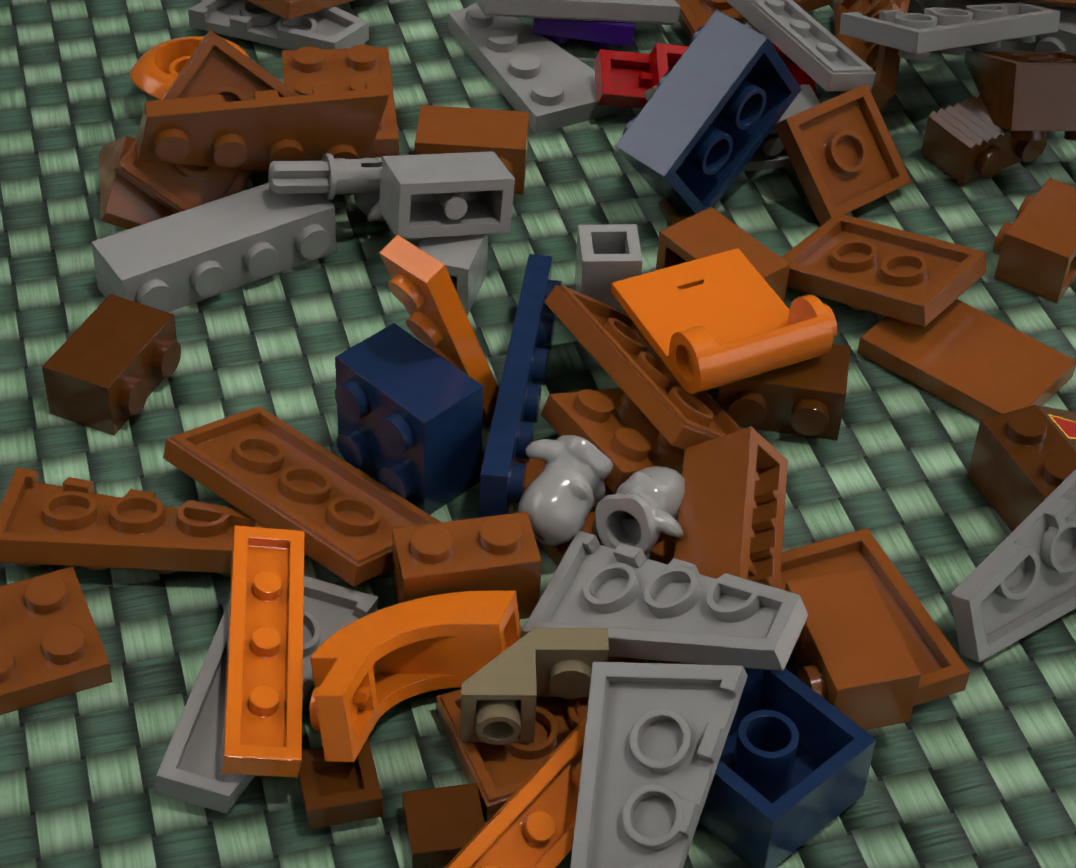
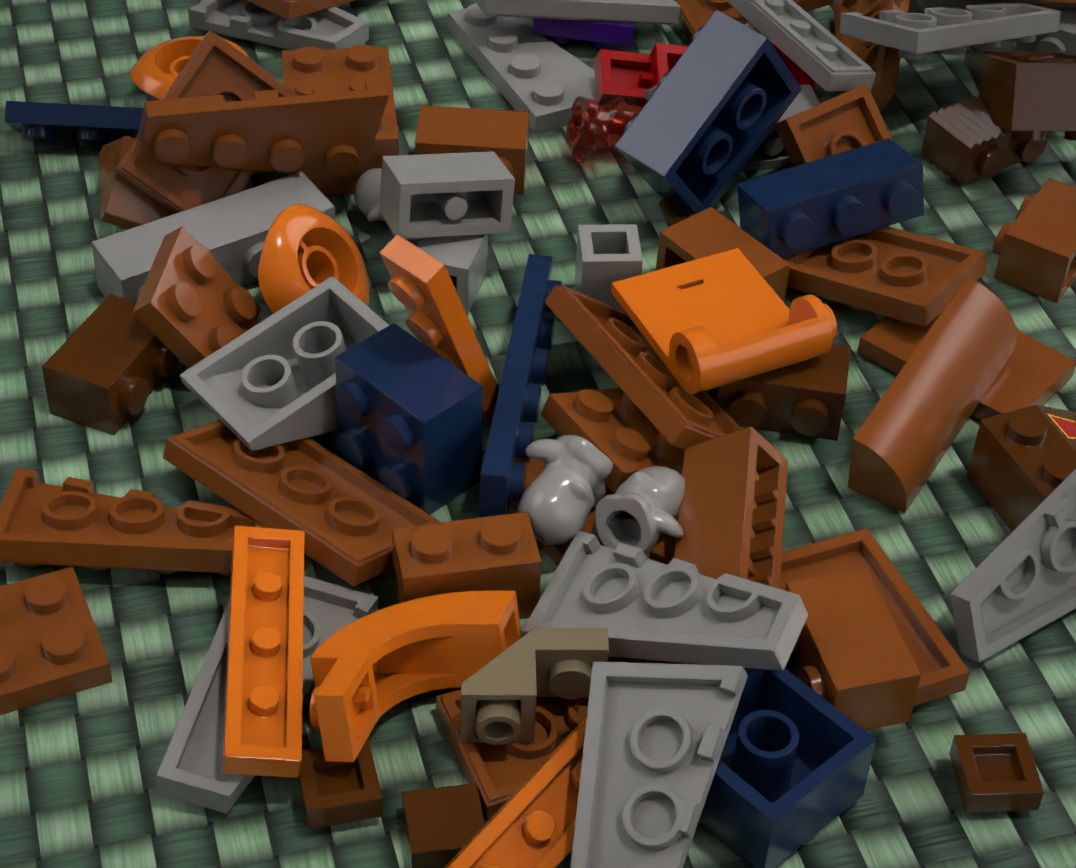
(88, 122): none -> dark blue plate
(193, 300): none -> dark orange plate
(282, 373): none -> light grey slope
(305, 251): none -> orange hat
(328, 176): light grey axle -> none
(597, 125): none -> clear red animal
(832, 198): none -> dark blue brick
(932, 397): none -> dark orange brick
(996, 772): none -> reddish brown plate

